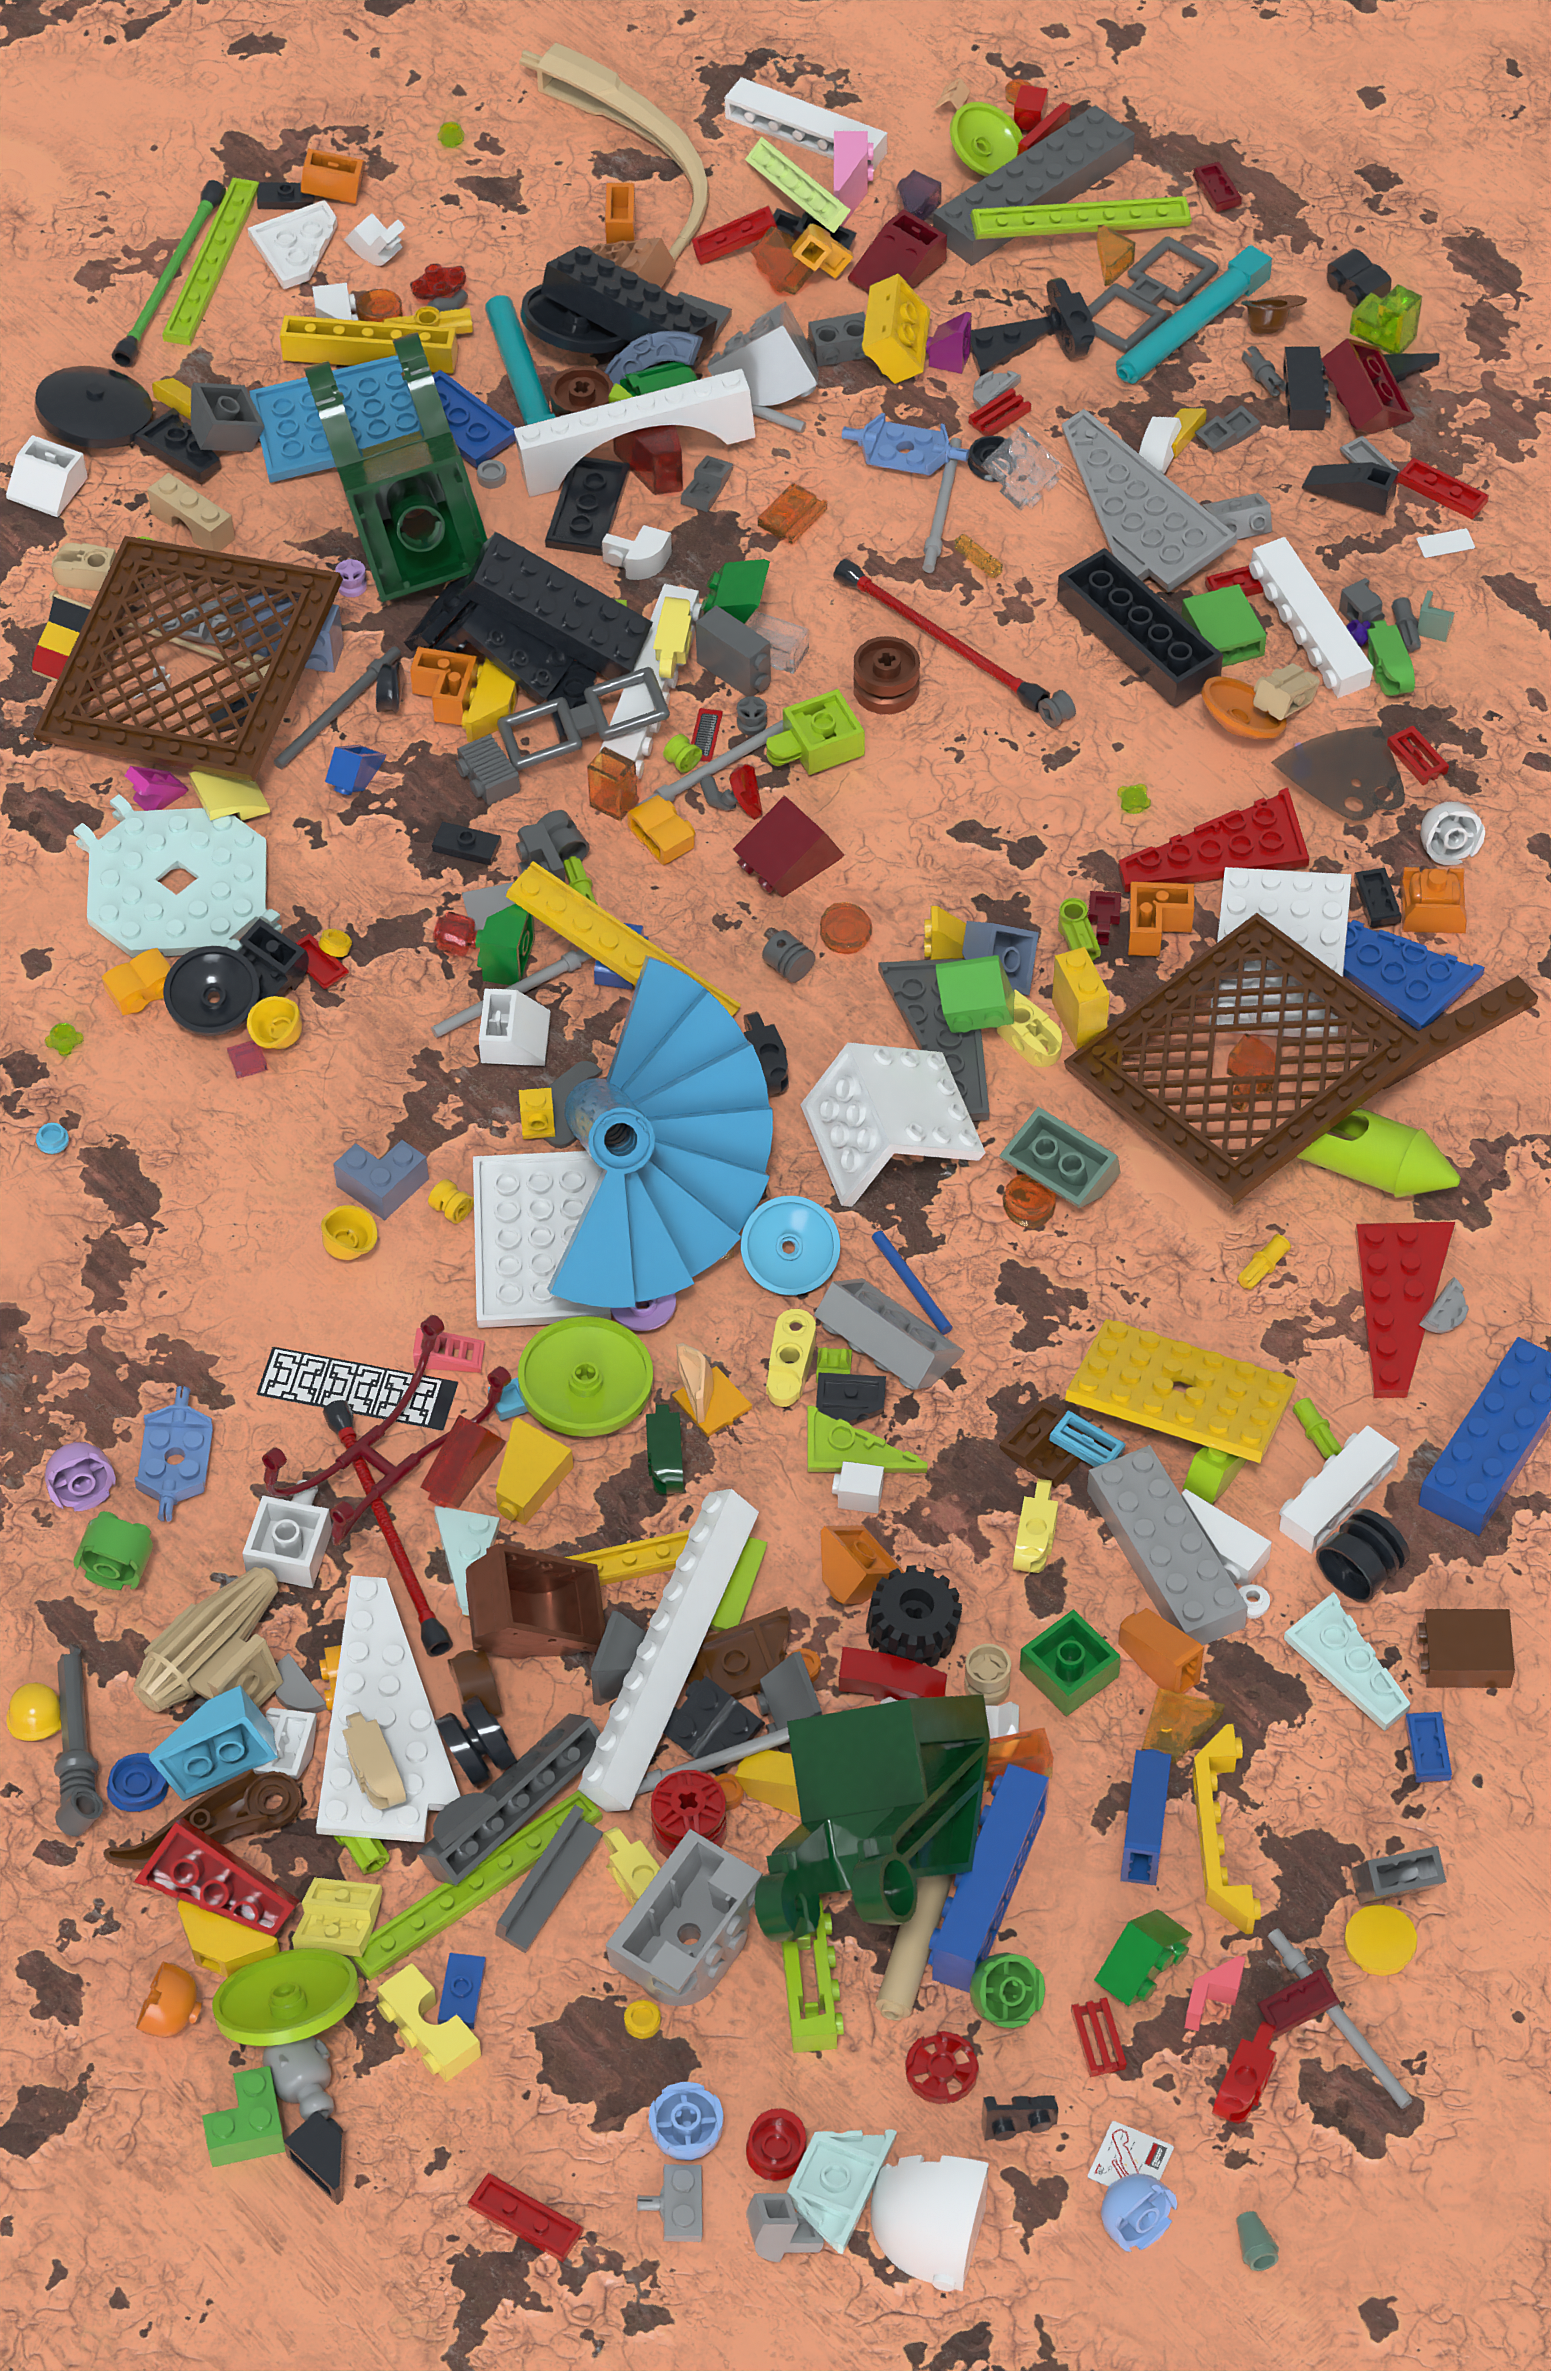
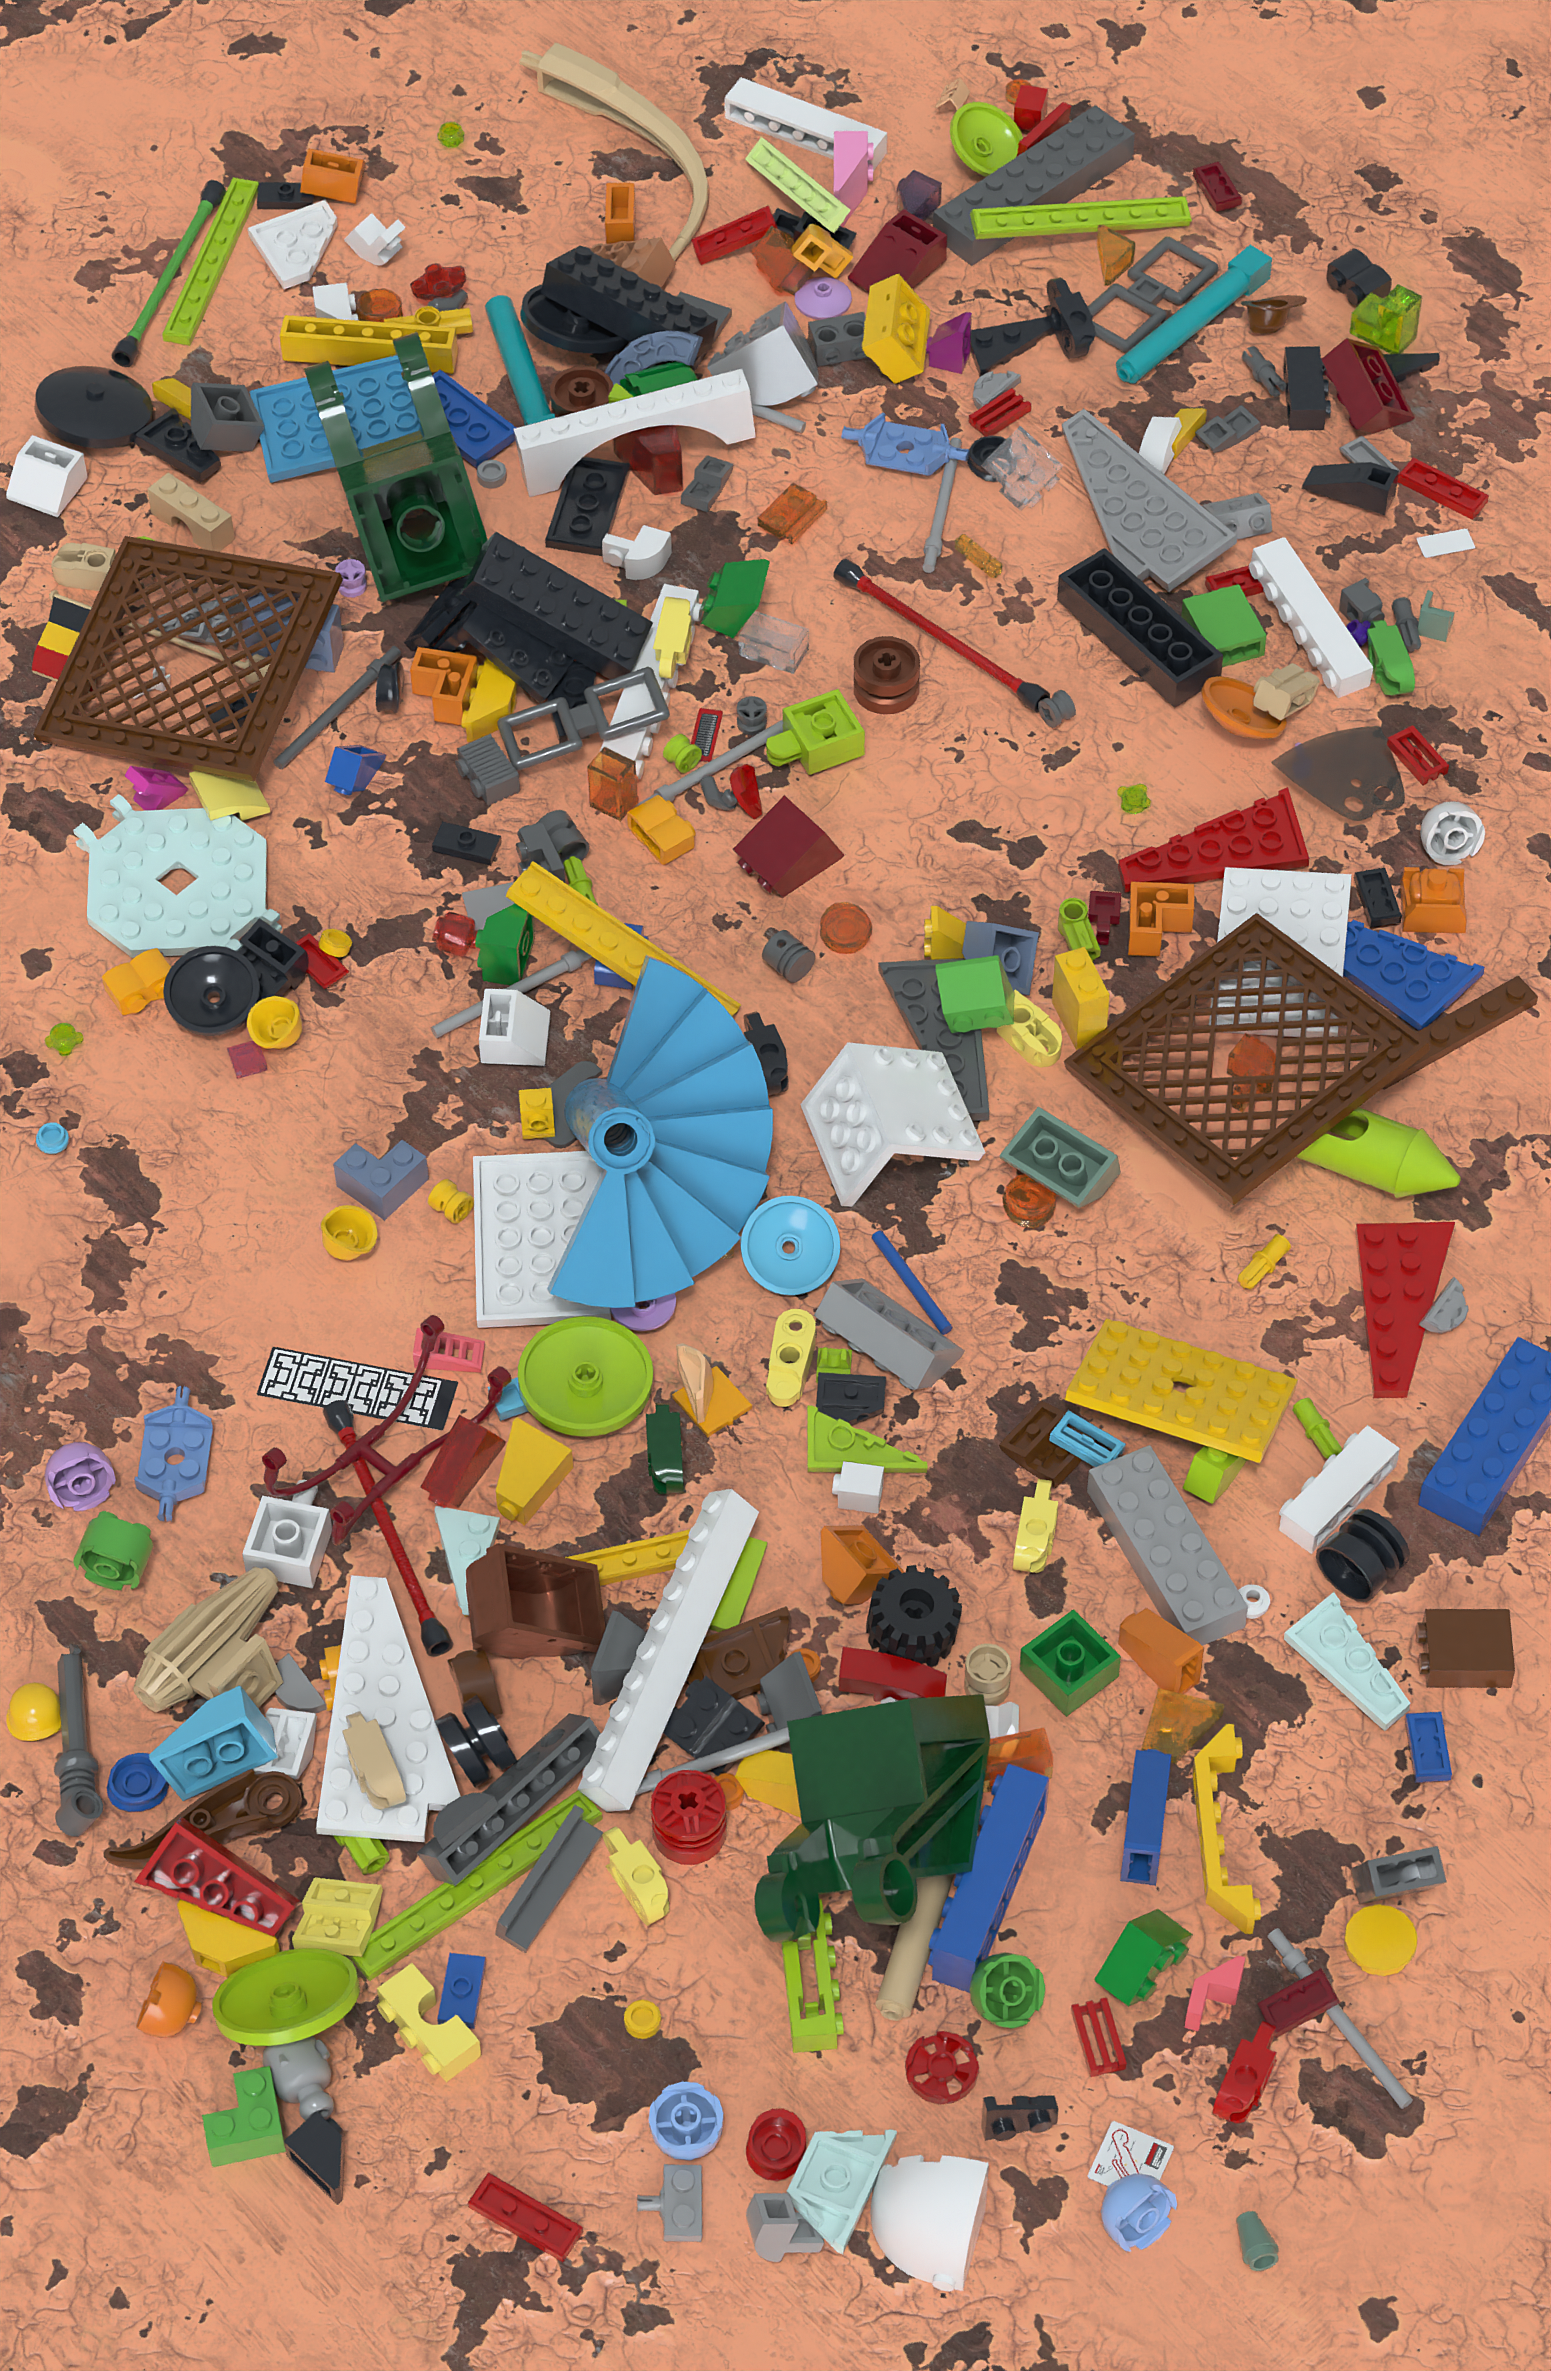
(693, 1896): light grey brick -> none
(733, 652): dark grey brick -> none
(823, 298): none -> lavender dish
(1236, 1545): white slope -> none

